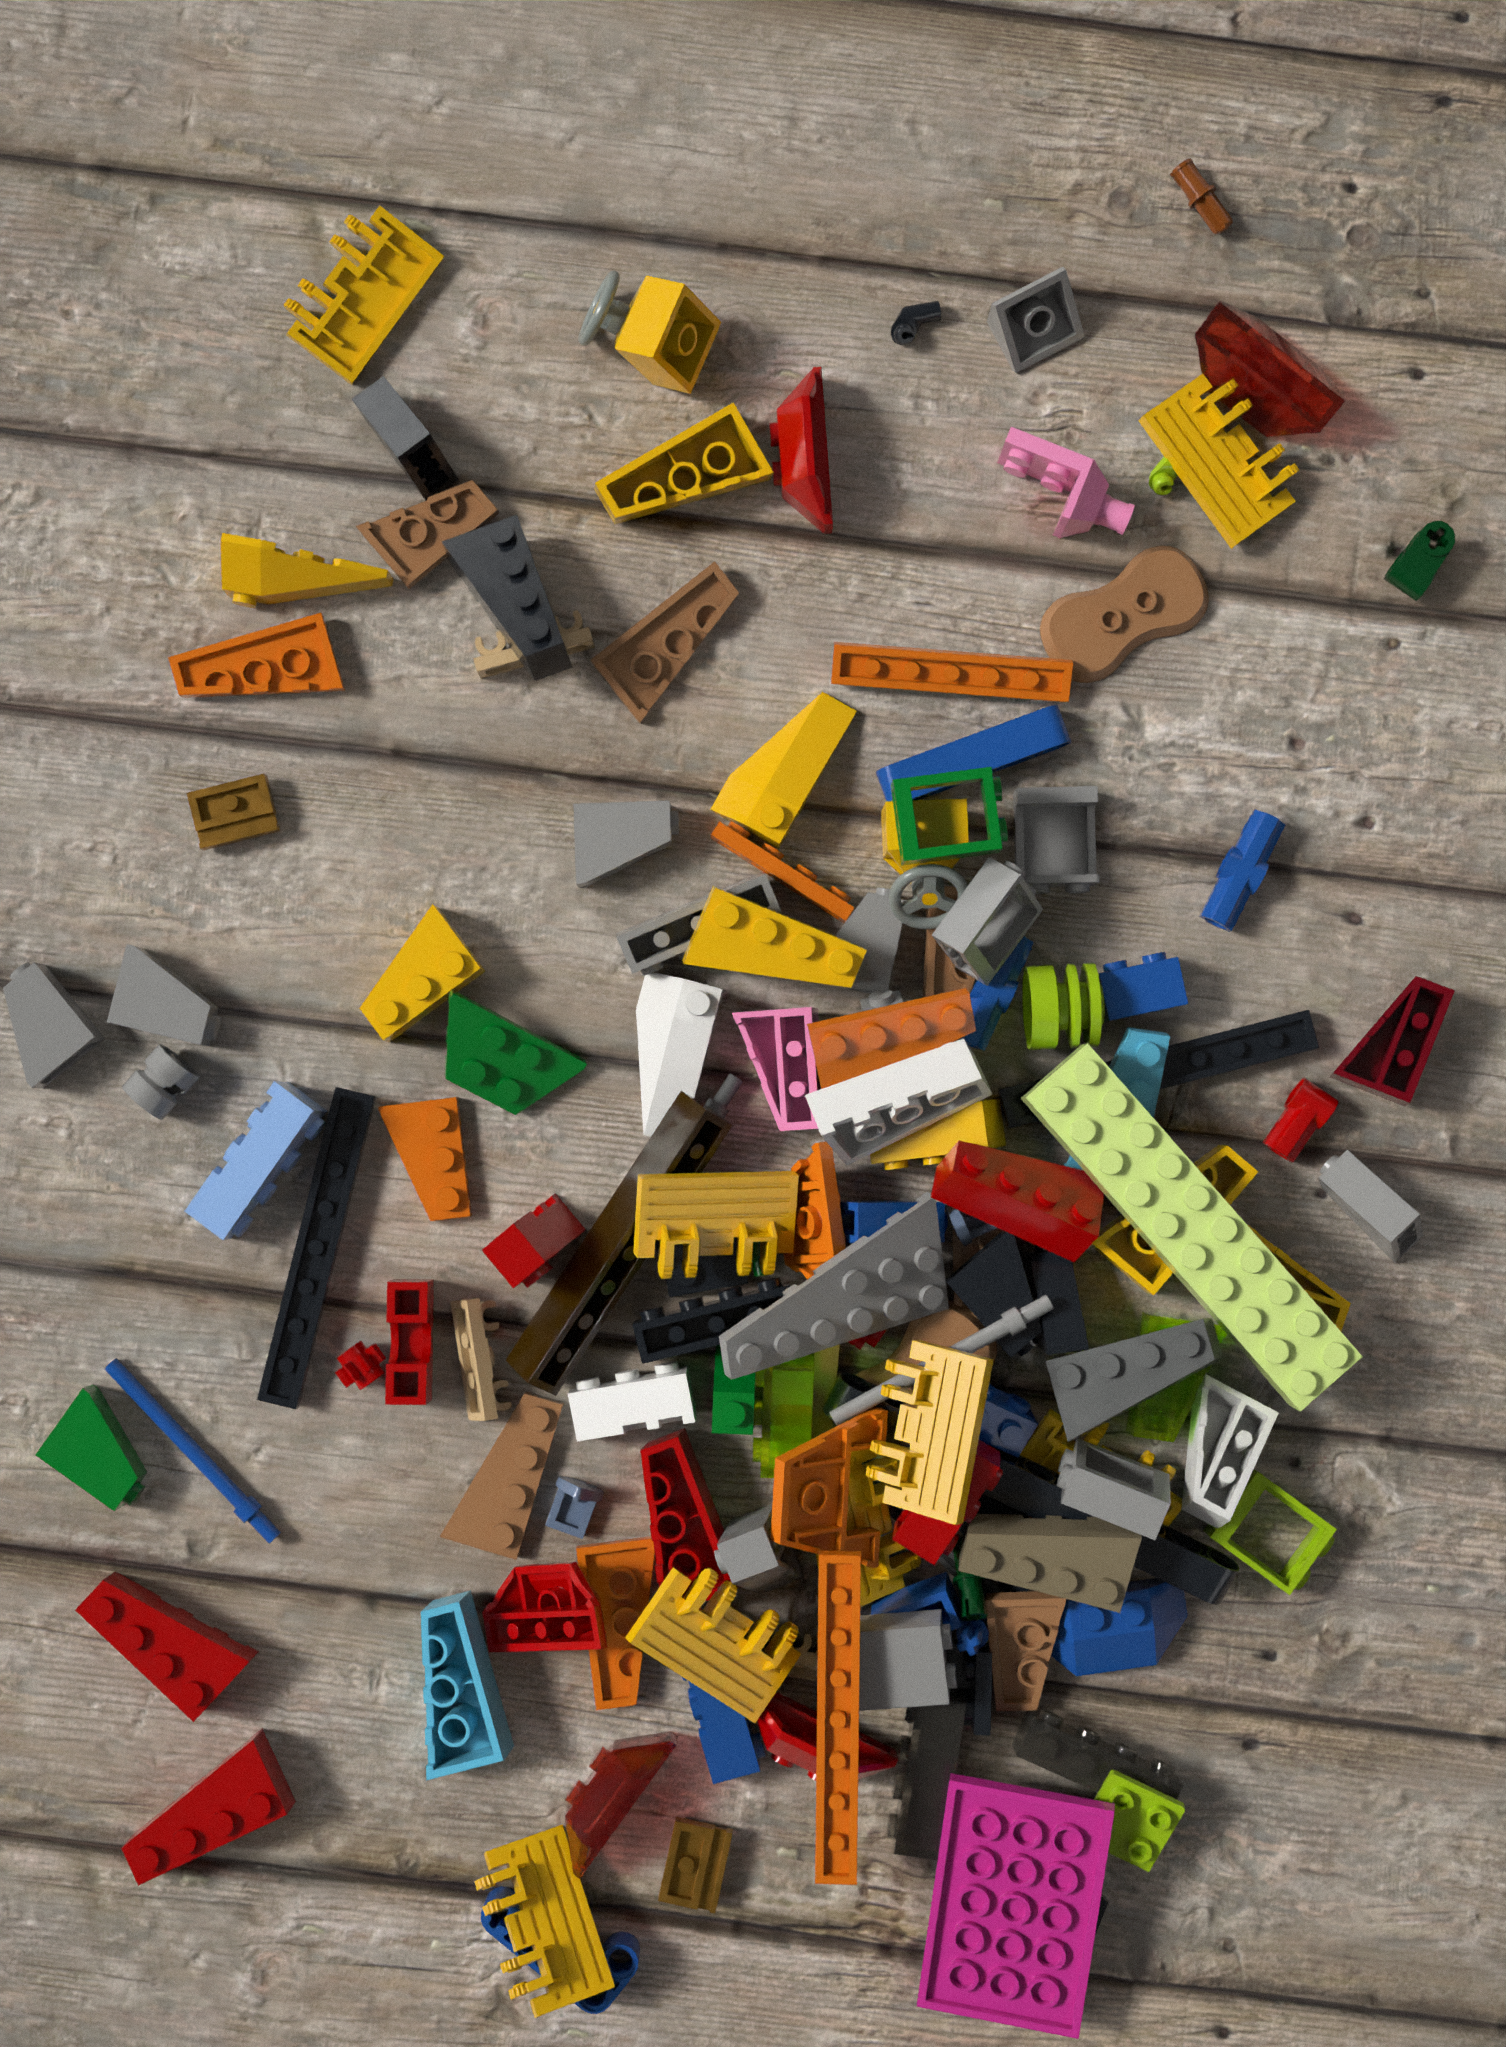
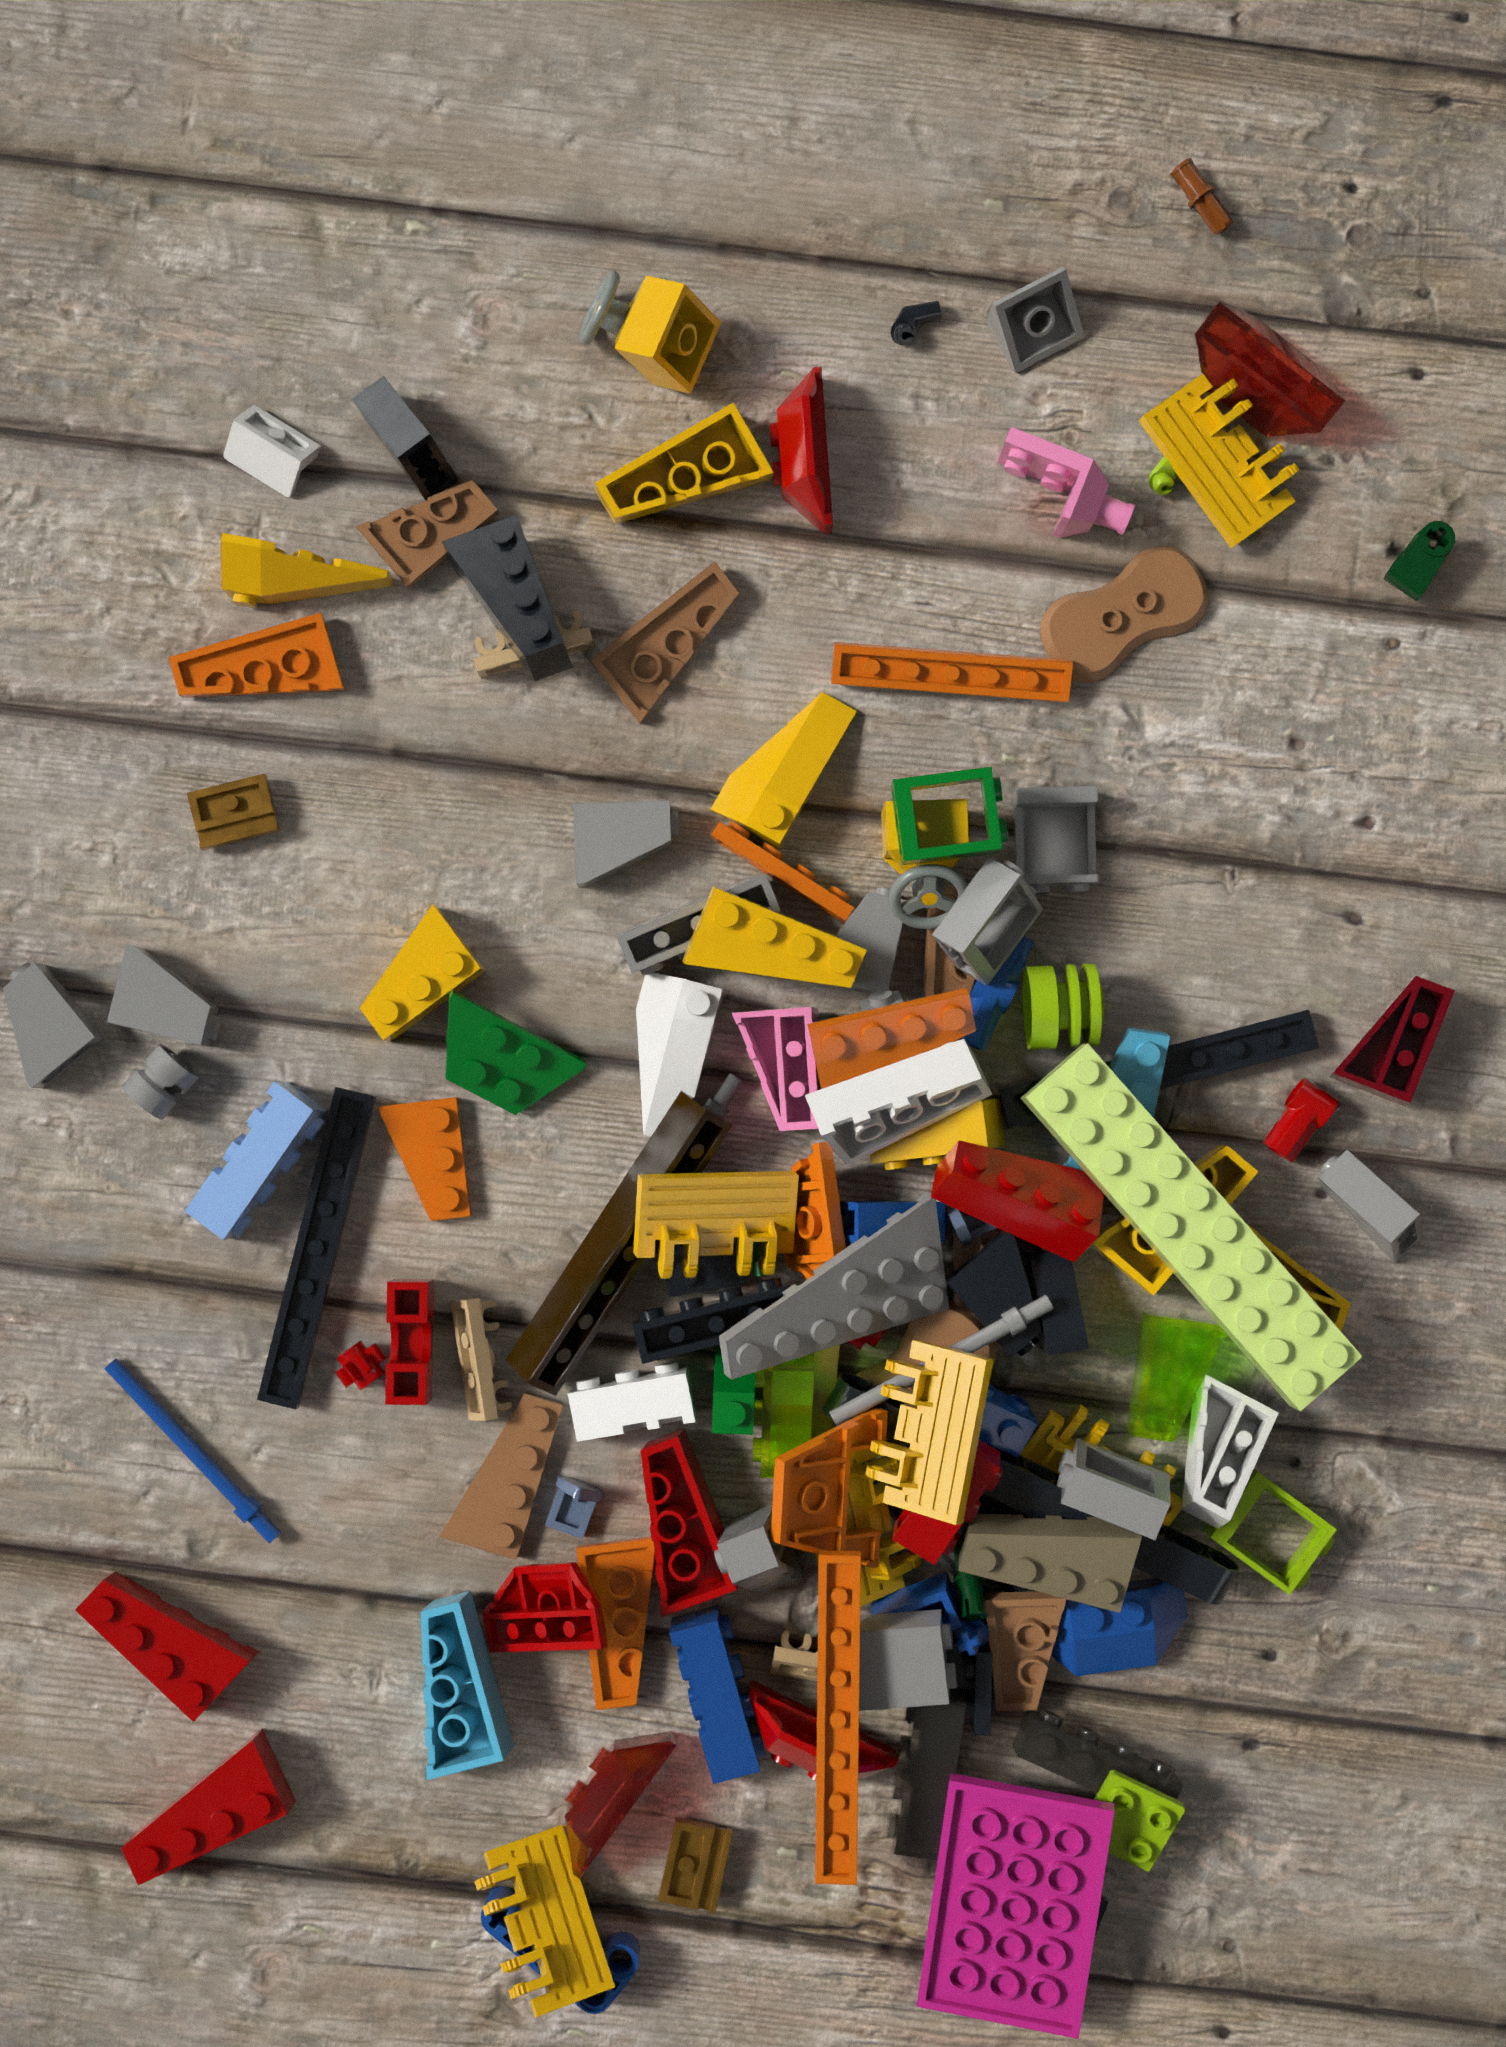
(95, 1451): green slope -> none
(269, 449): none -> white panel
(367, 296): yellow hinge -> none
(534, 1239): red wedge -> none
(710, 1642): yellow hinge -> none
(993, 747): blue beam -> none
(1120, 1375): dark grey wedge -> none
(1142, 987): blue brick -> none
(1242, 870): blue piece -> none

